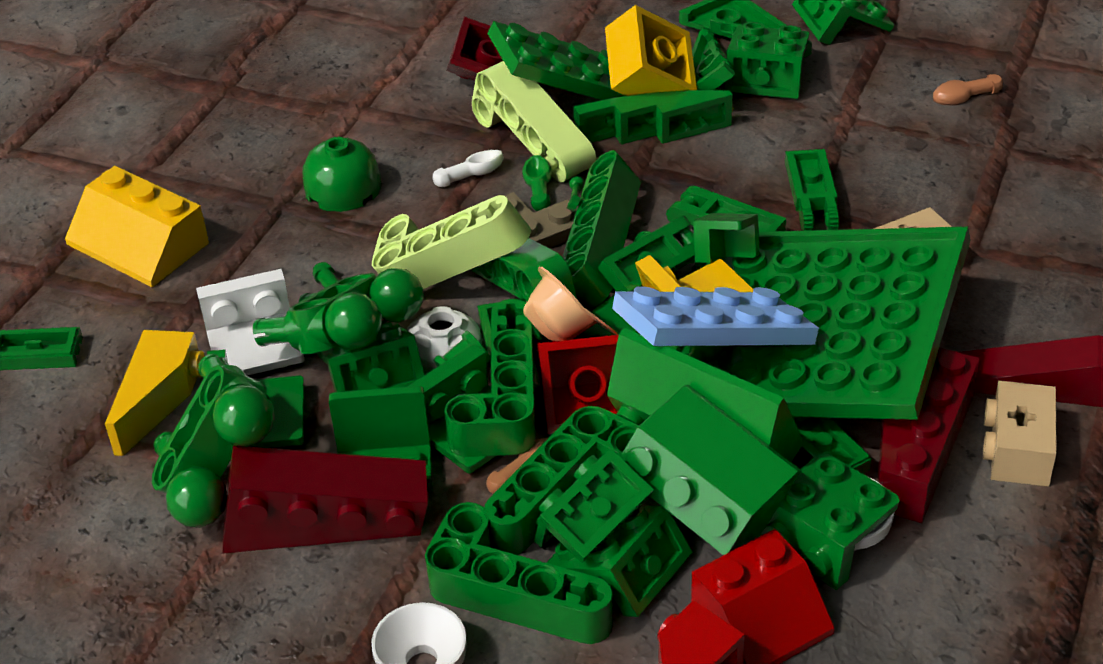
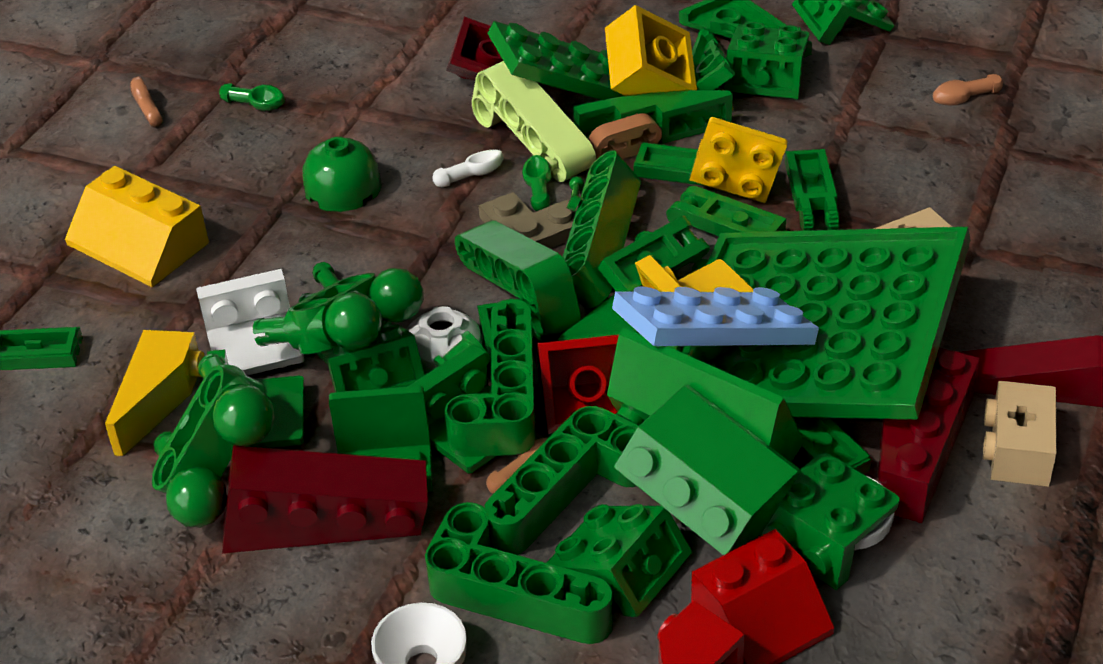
(145, 101): none -> nougat piece
(260, 97): none -> green piece
(452, 243): yellowish green beam -> none
(557, 311): light nougat piece -> none
(593, 506): green bracket -> none
(625, 135): none -> nougat beam
(665, 163): none -> green tile
(725, 236): green panel -> none
(738, 159): none -> yellow bracket

